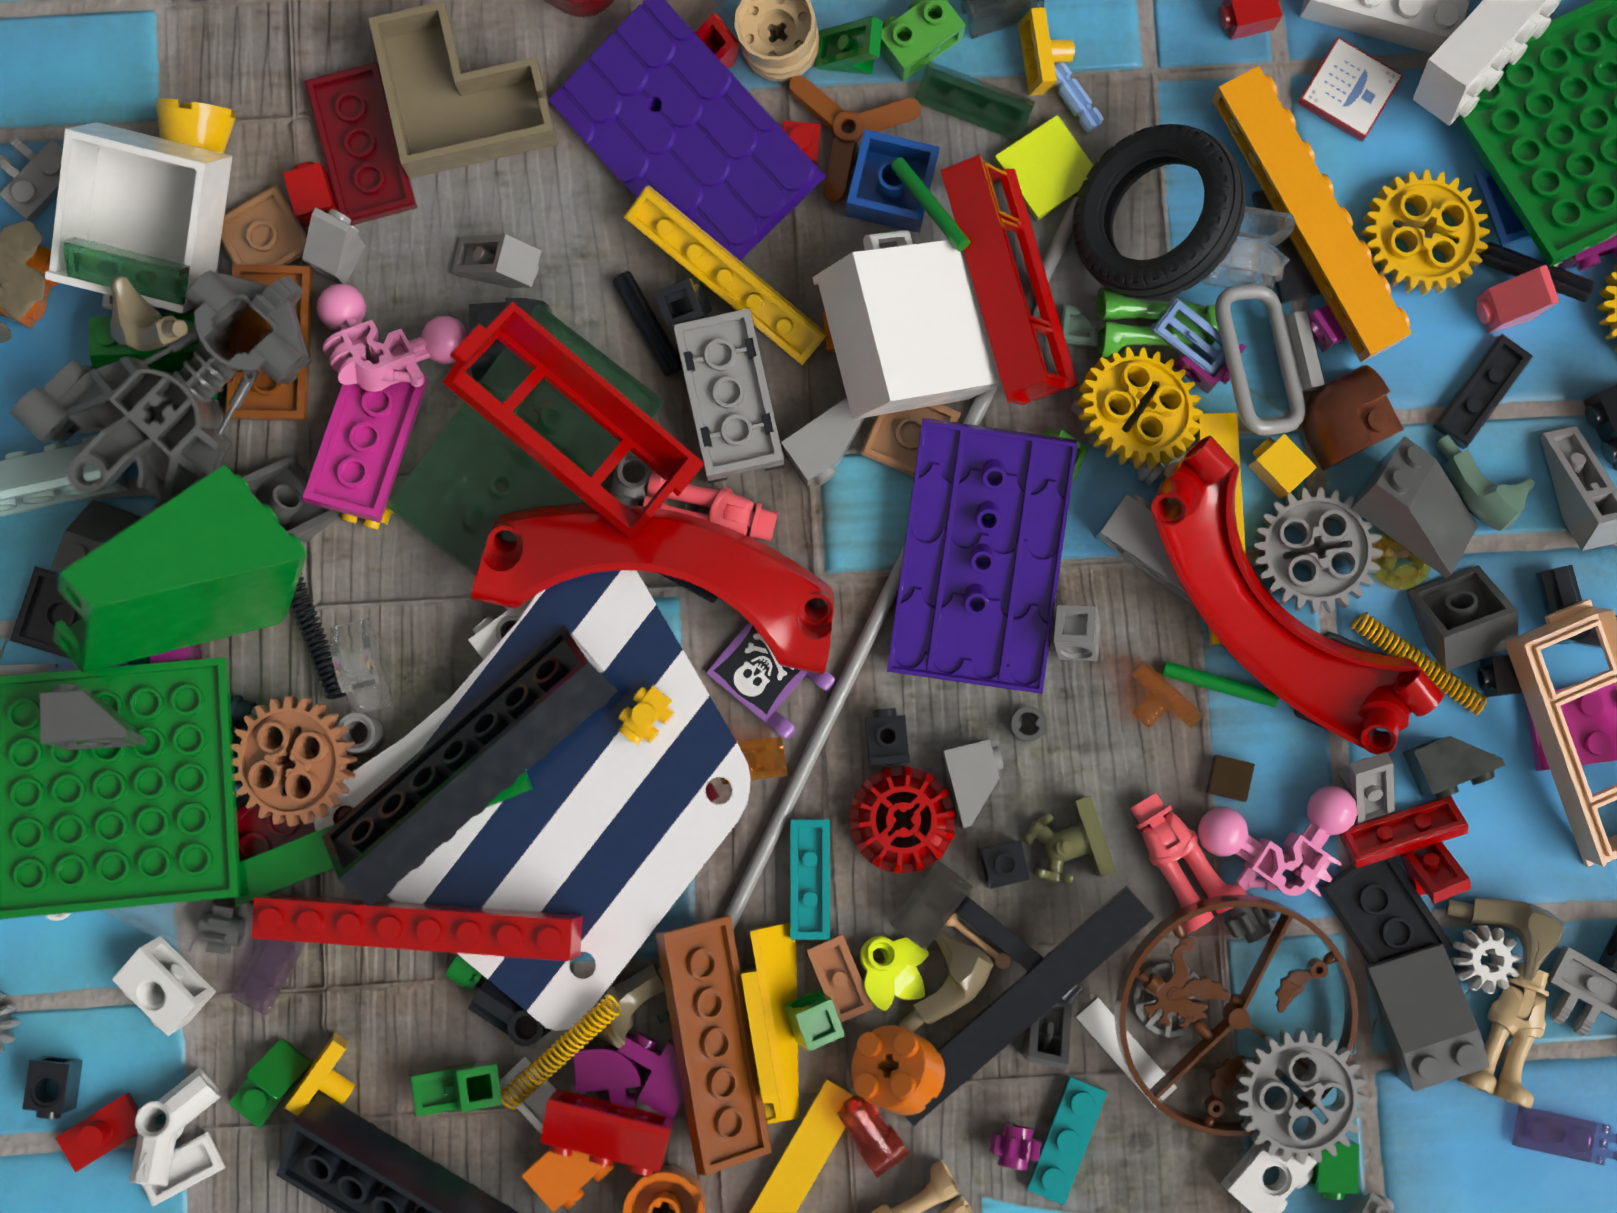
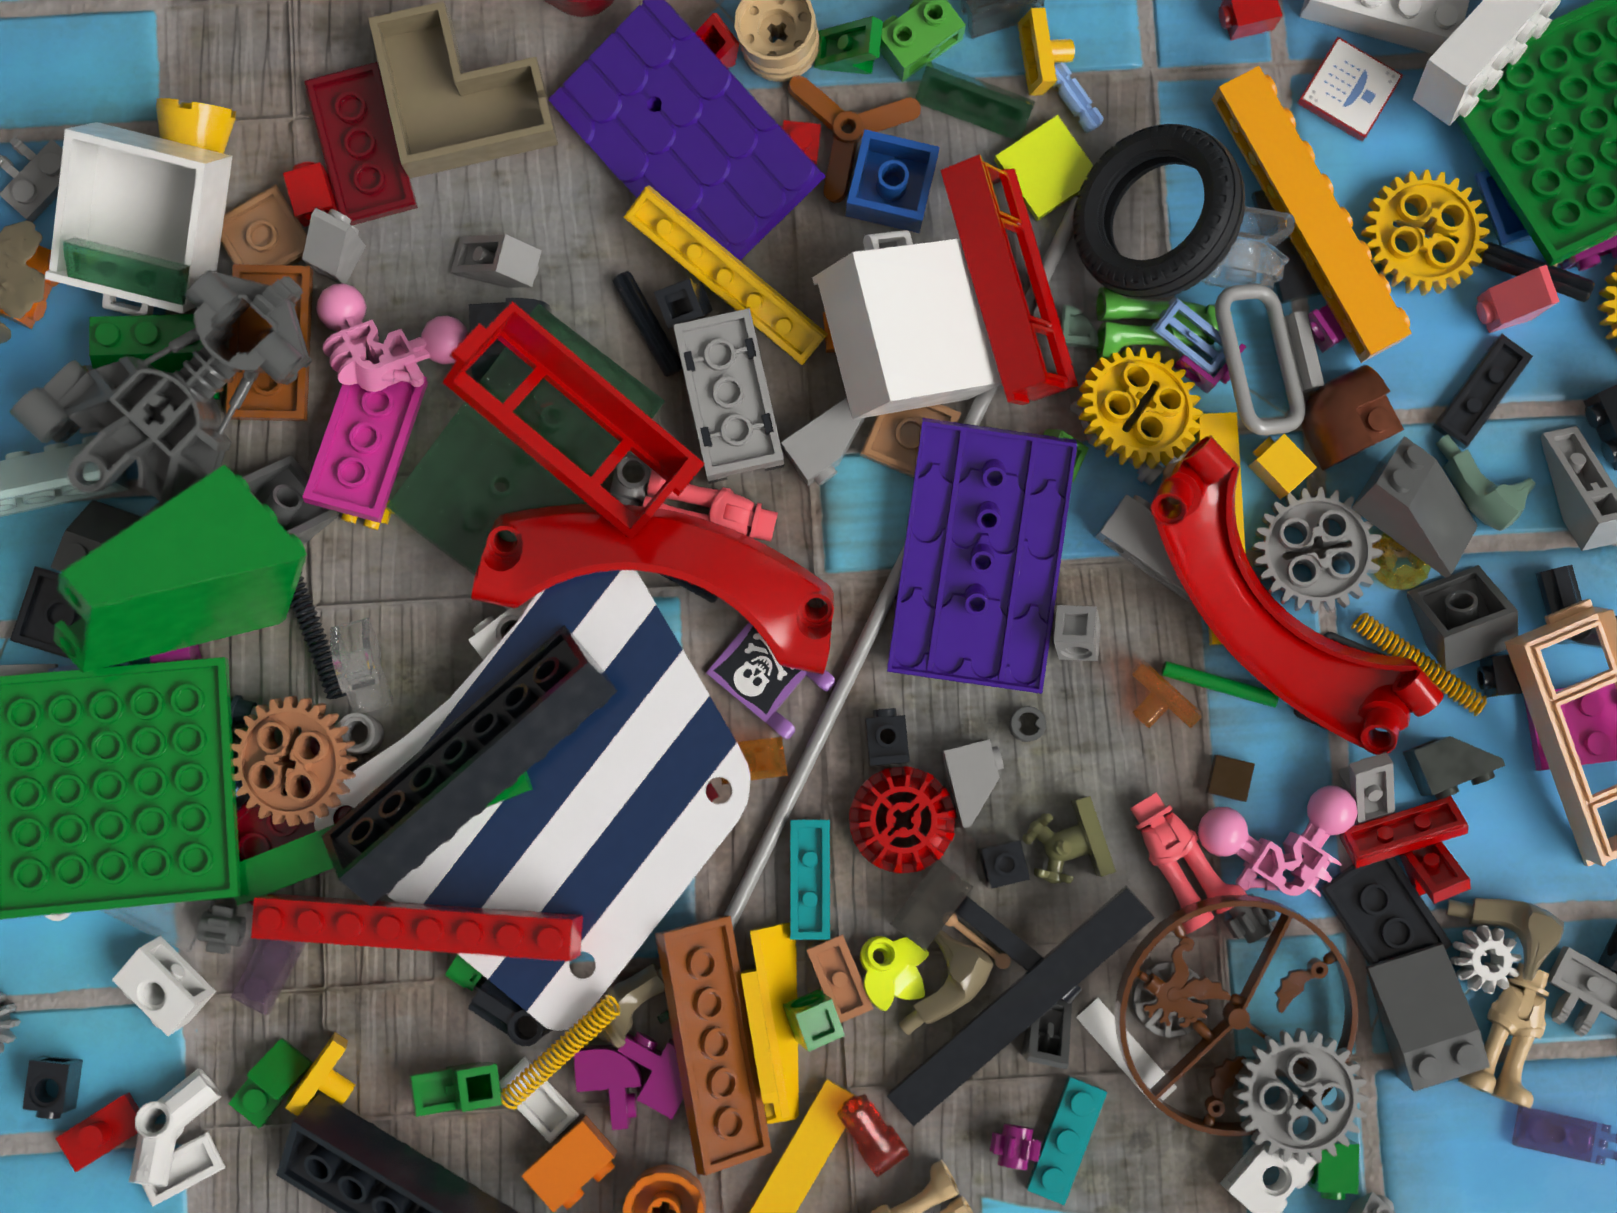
(82, 721): dark grey slope -> none
(137, 322): dark tan animal -> none
(606, 1131): red slope -> none
(640, 721): yellow piece -> none
(897, 1070): orange brick -> none
(930, 204): green bar -> none

